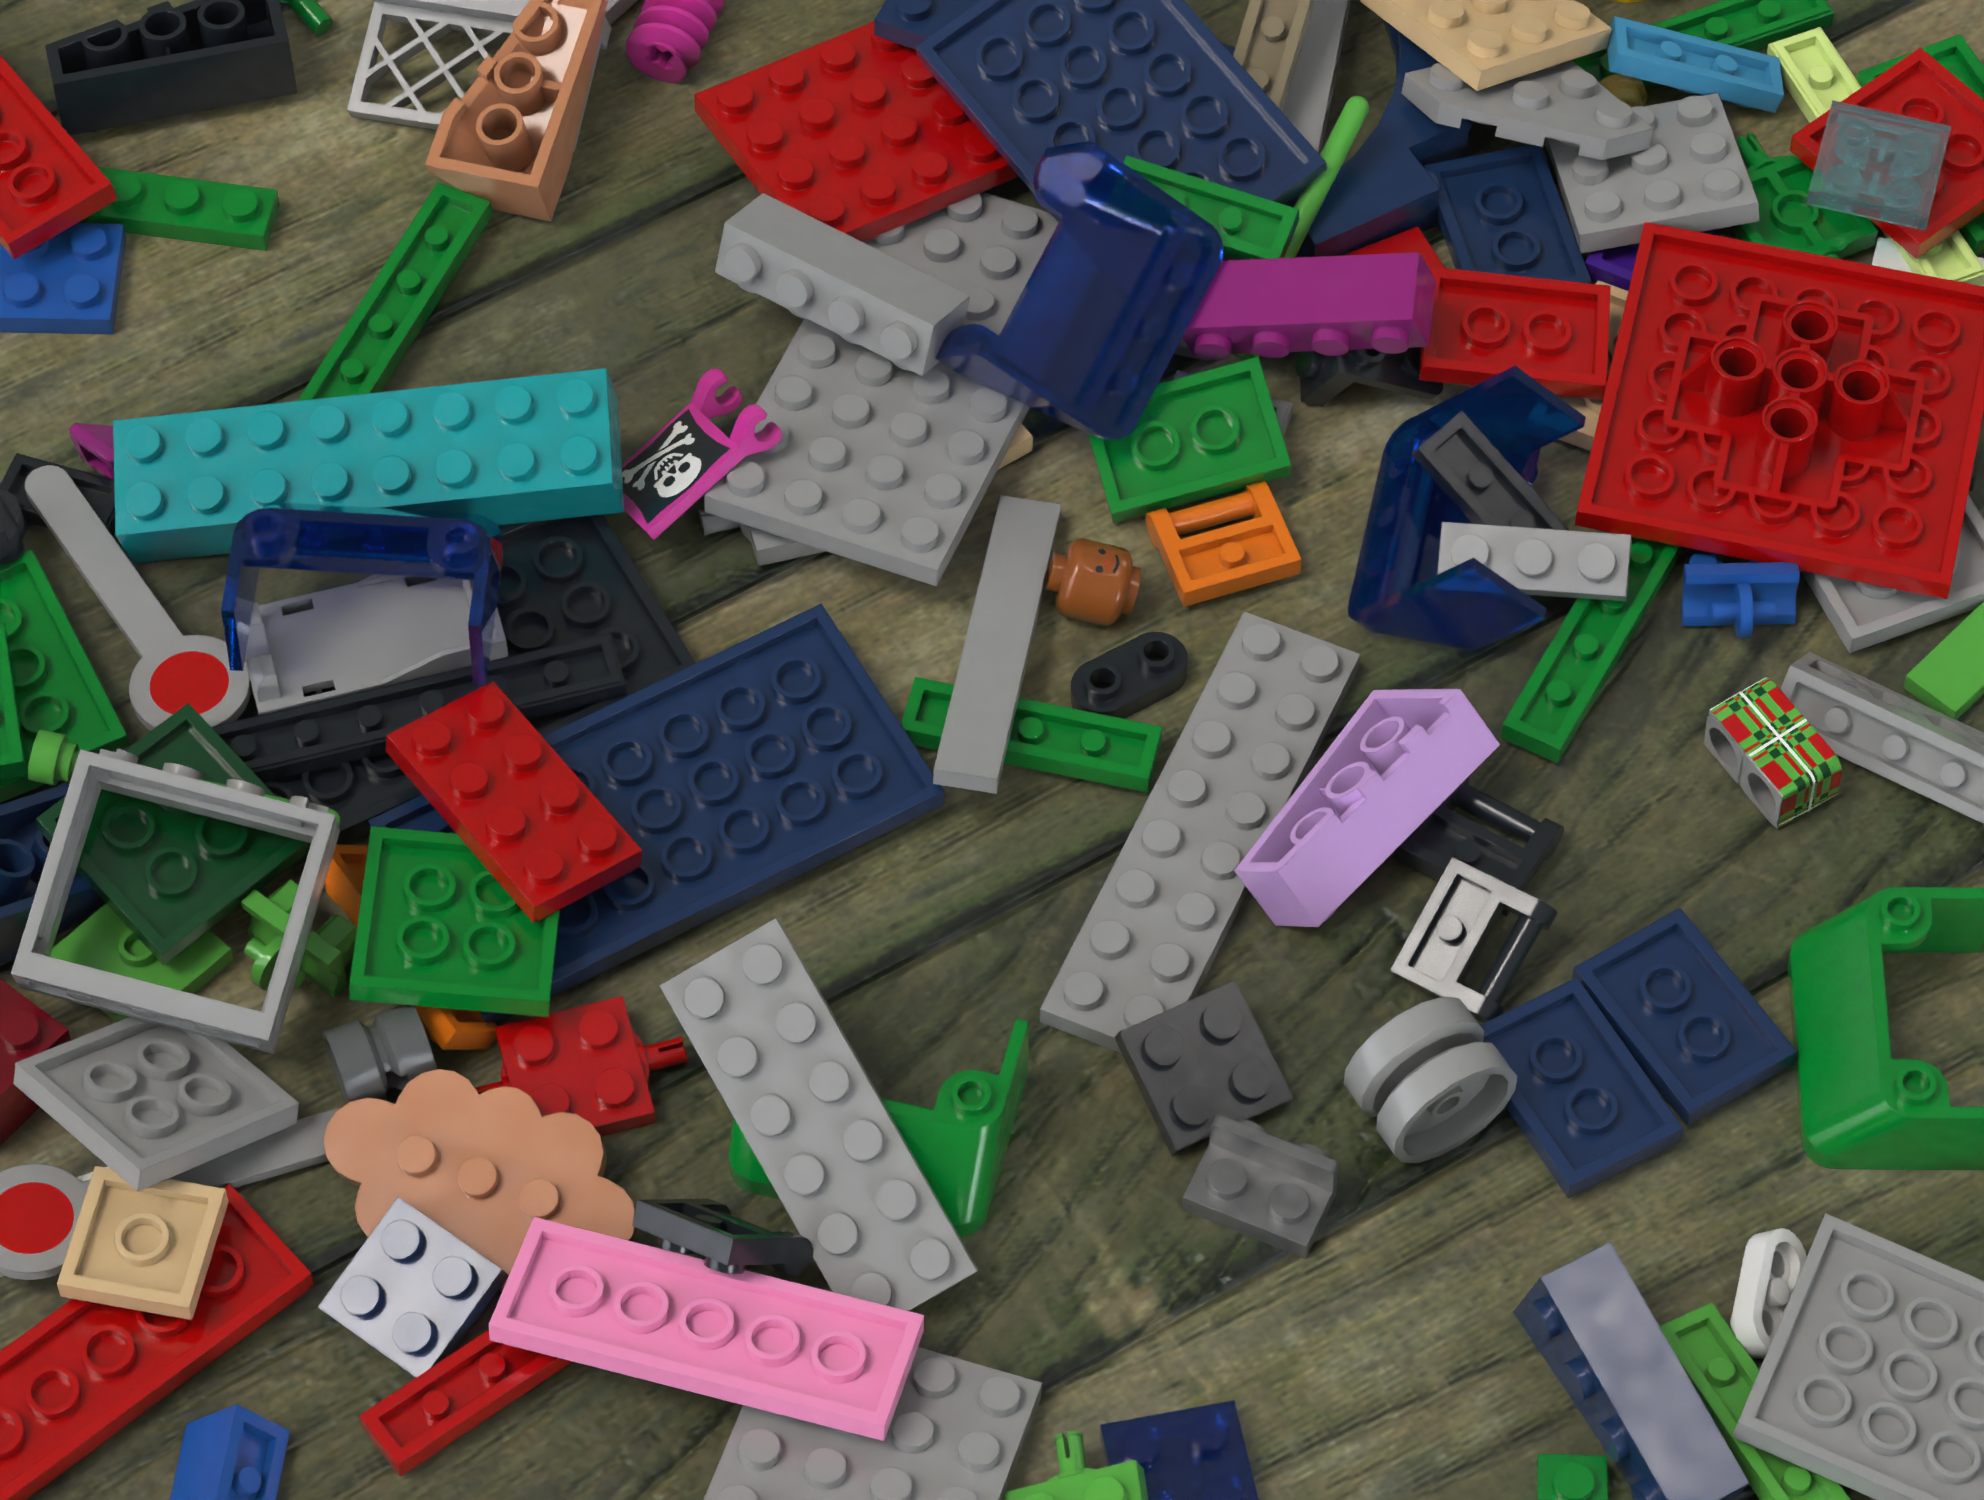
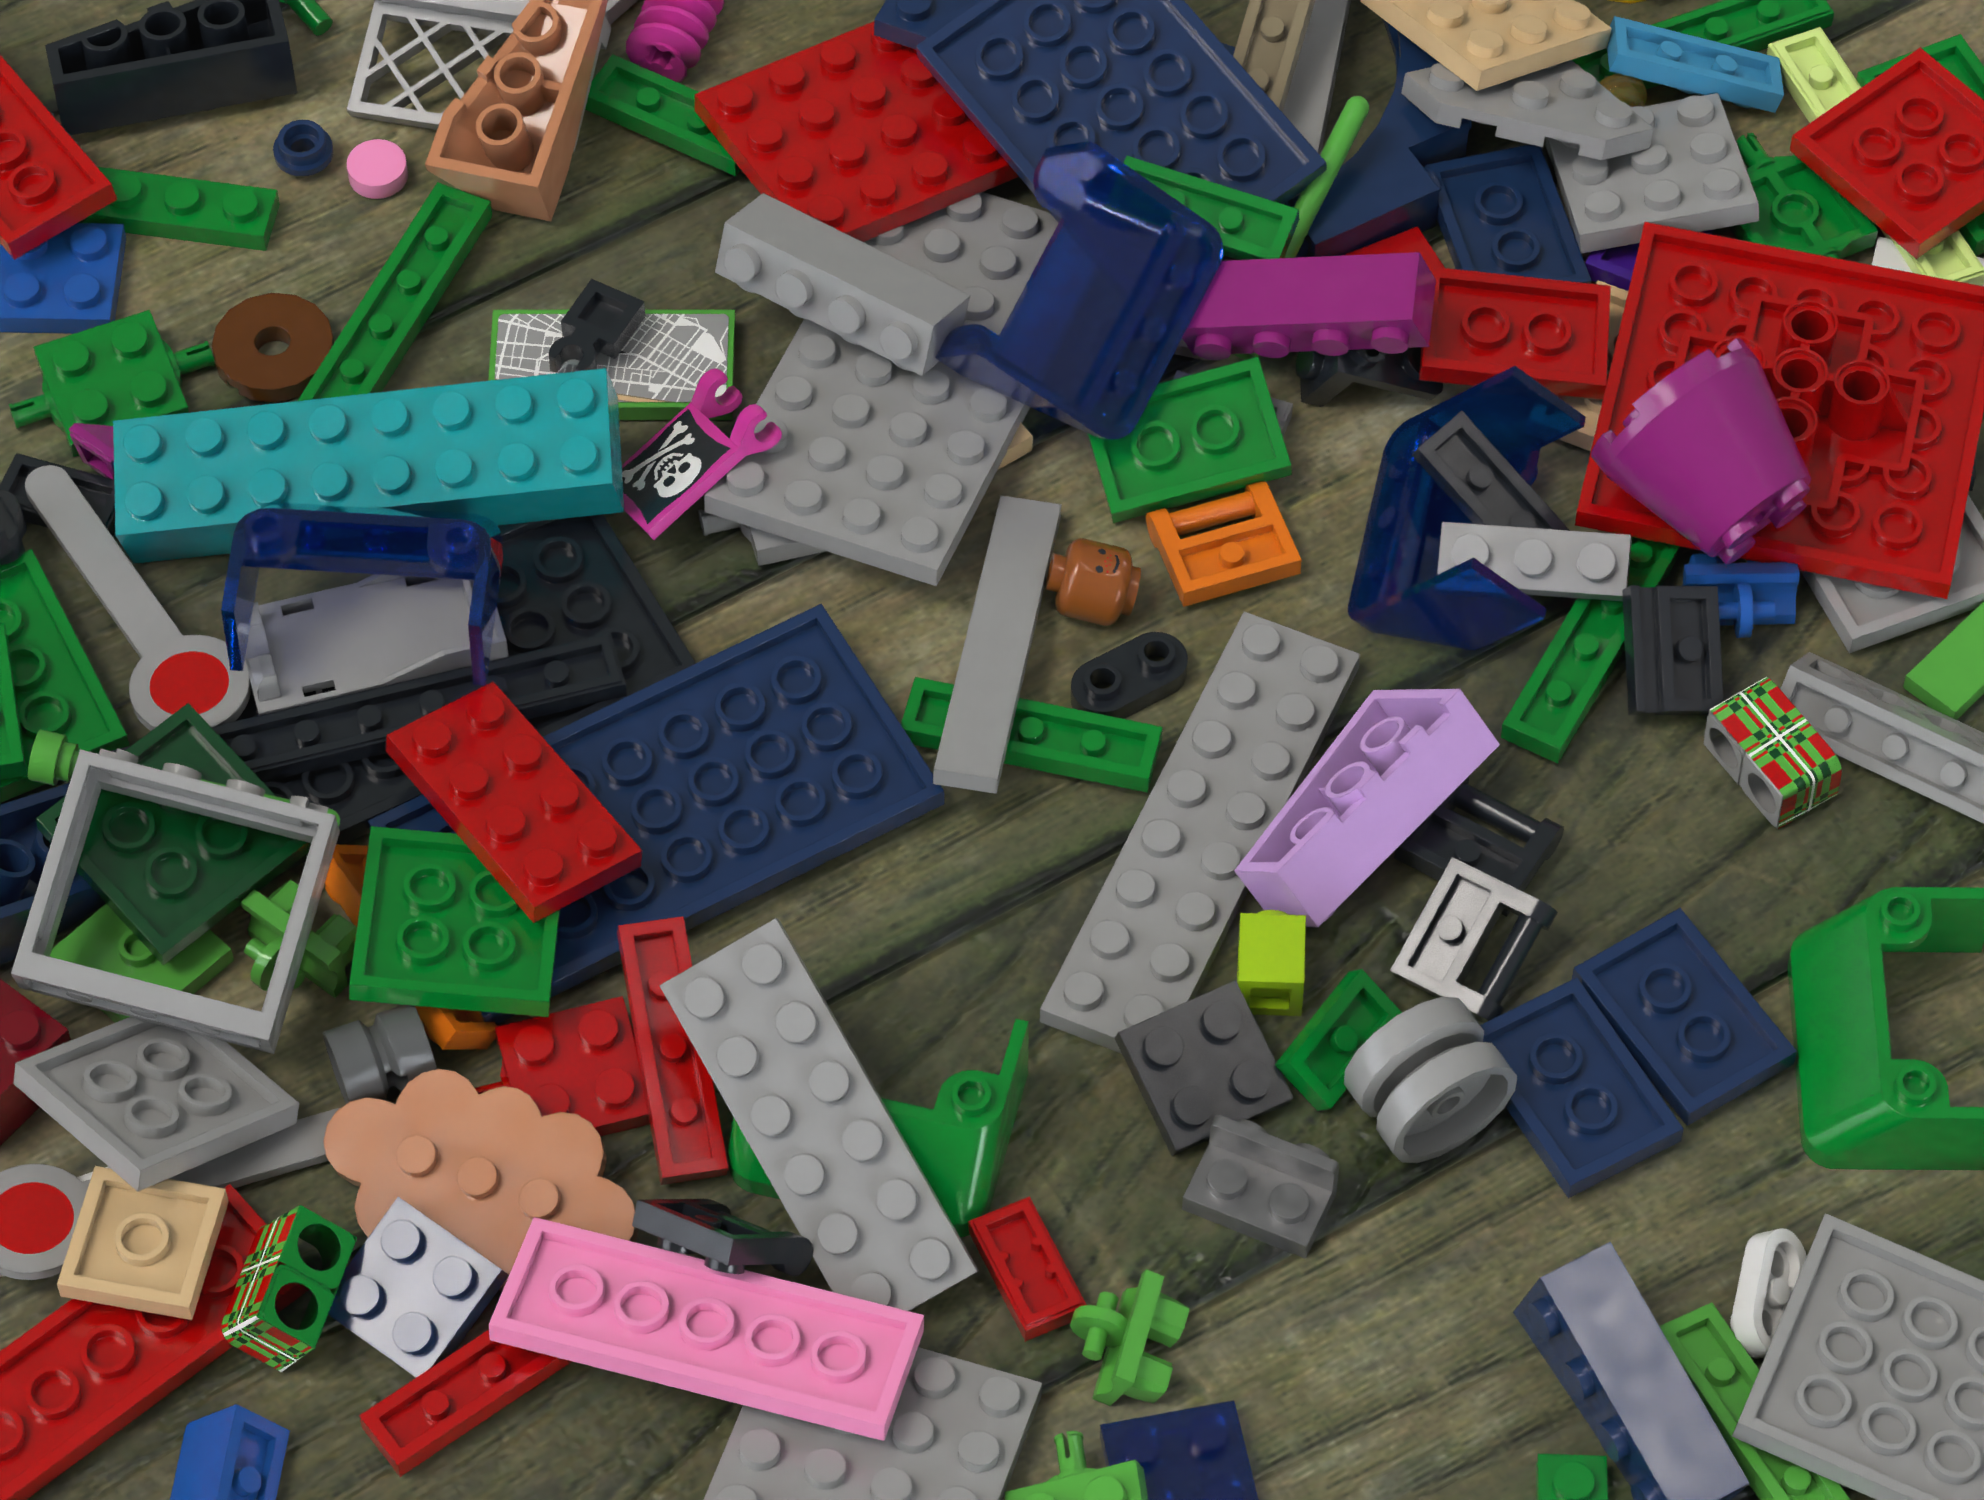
(110, 376): none -> green plate
(251, 1313): none -> piece
(266, 320): none -> reddish brown tile
(301, 137): none -> dark blue plate
(377, 169): none -> bright pink tile
(596, 324): none -> black plate
(652, 372): none -> tile
(655, 110): none -> green plate
(673, 1076): none -> red plate
(1026, 1268): none -> red plate
(1140, 1315): none -> bright green hips
(1272, 962): none -> lime brick
(1332, 1036): none -> green plate
(1672, 649): none -> black plate
(1710, 453): none -> magenta cone
(1878, 165): clear light blue tile -> none

